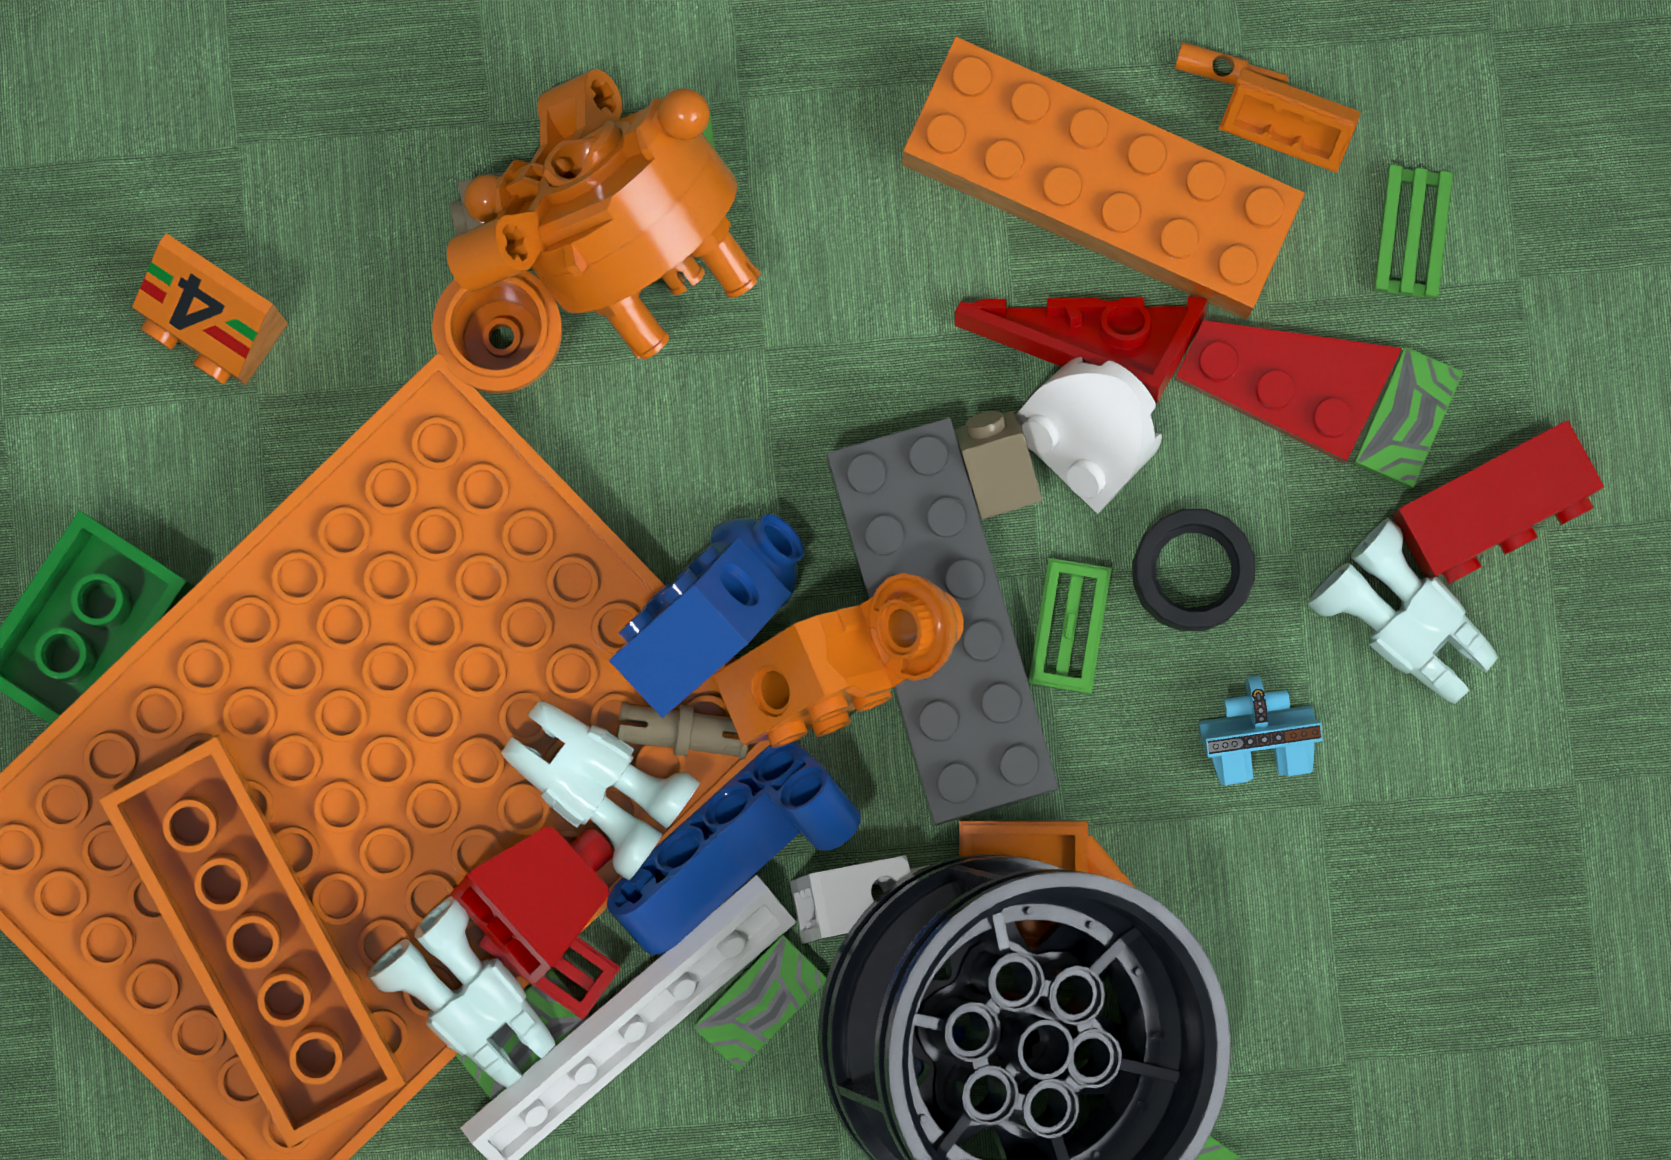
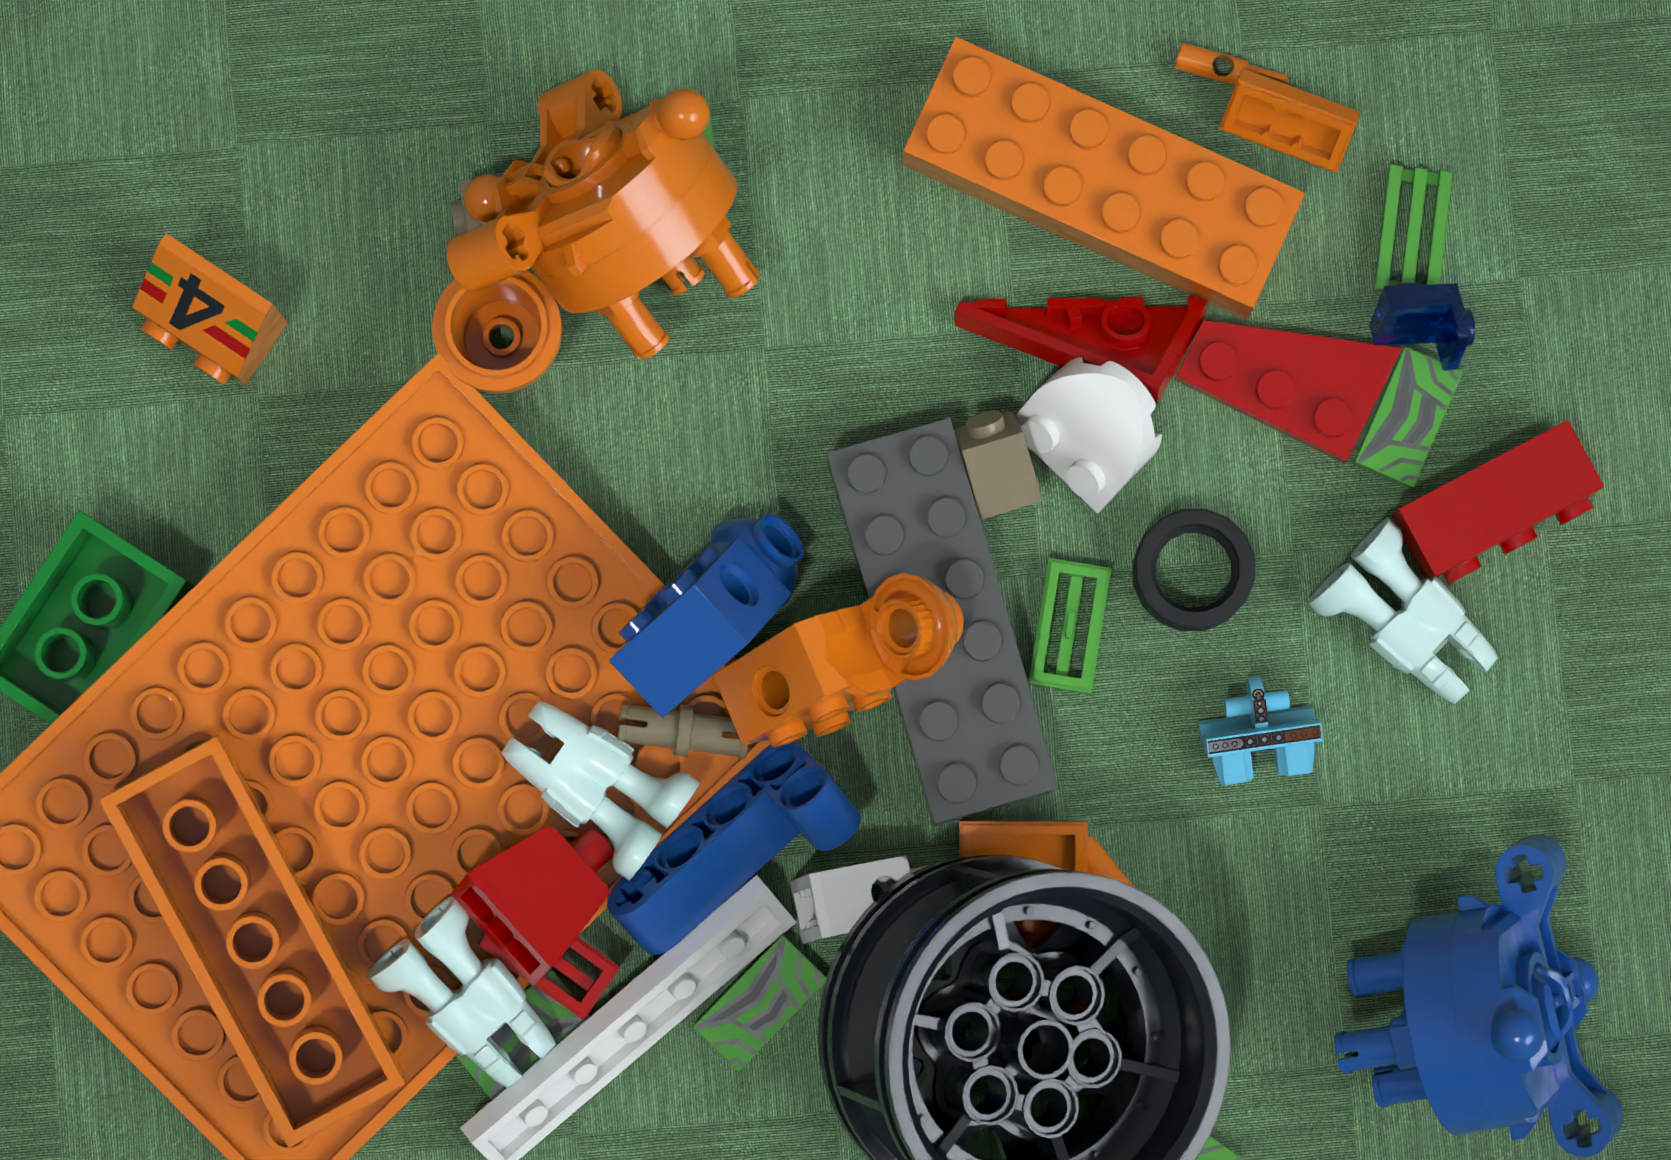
(1424, 315): none -> clear blue bracket
(1488, 1014): none -> blue piece

